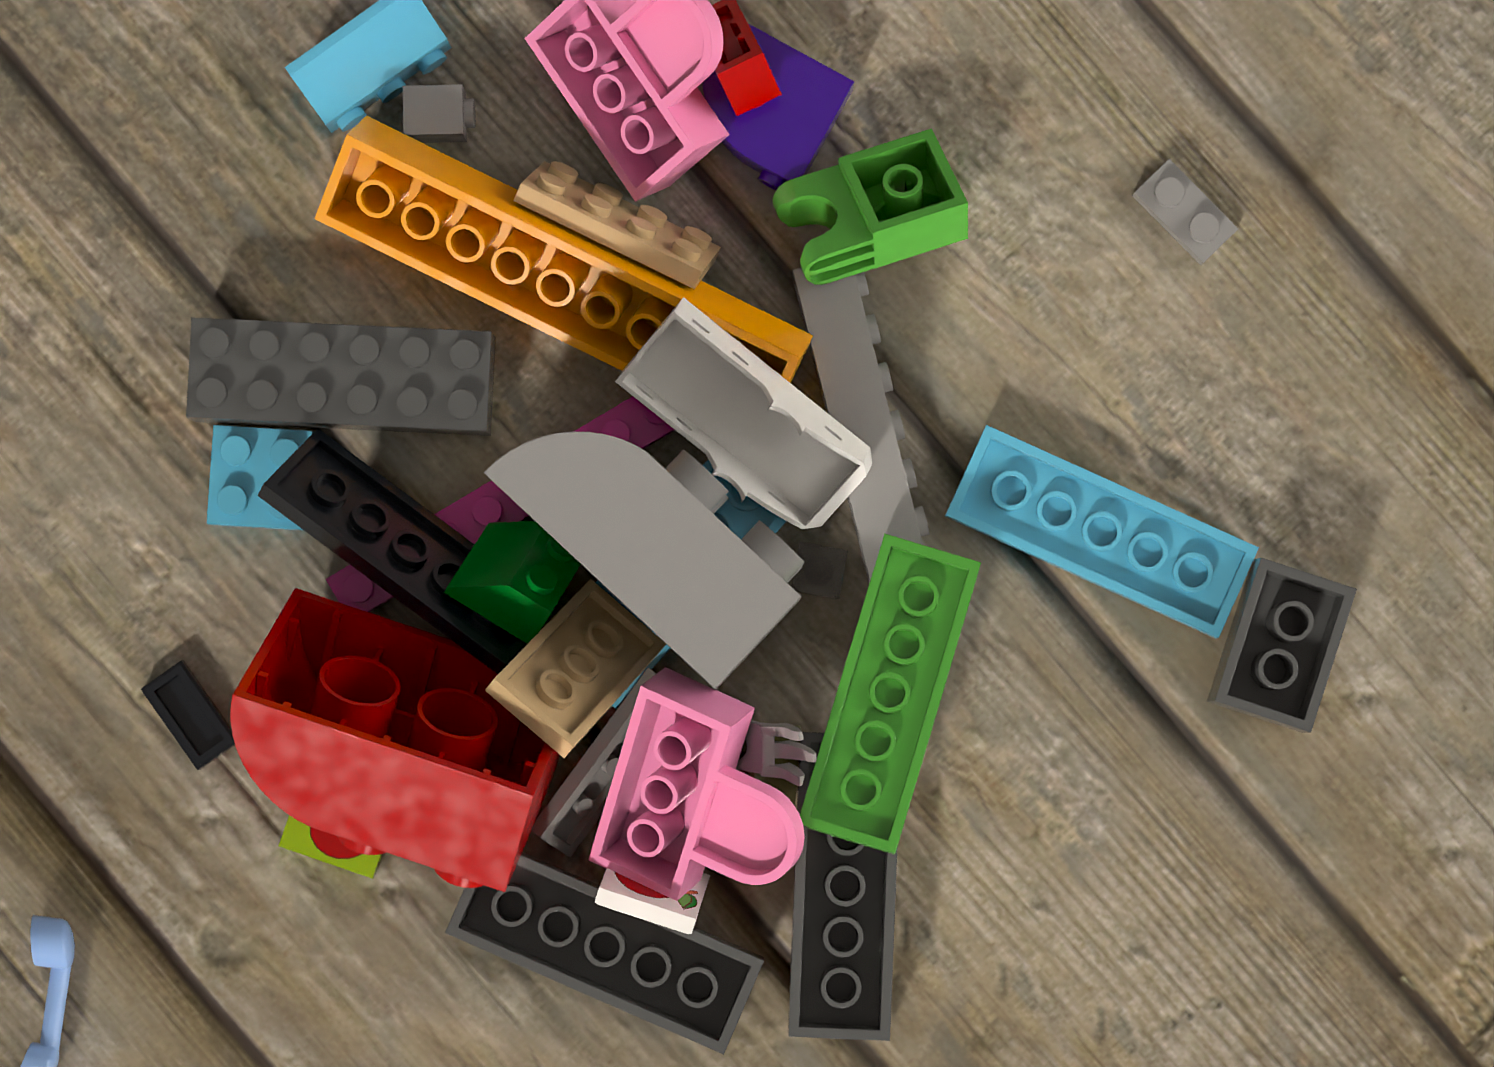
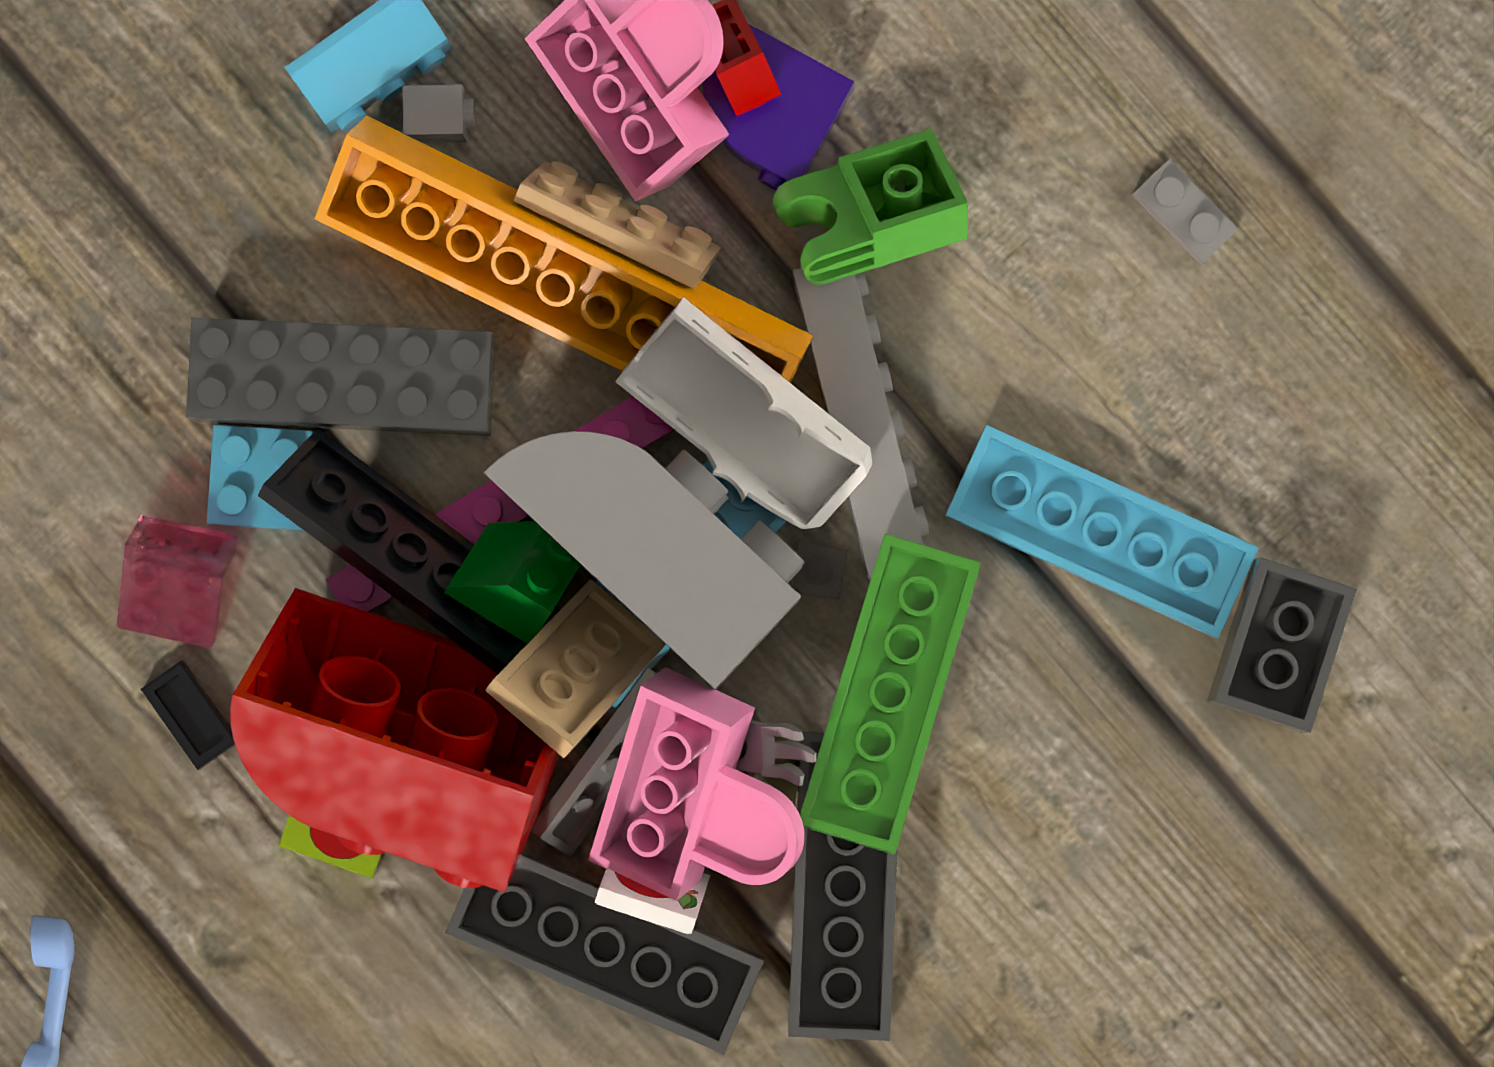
(174, 580): none -> clear pink bracket

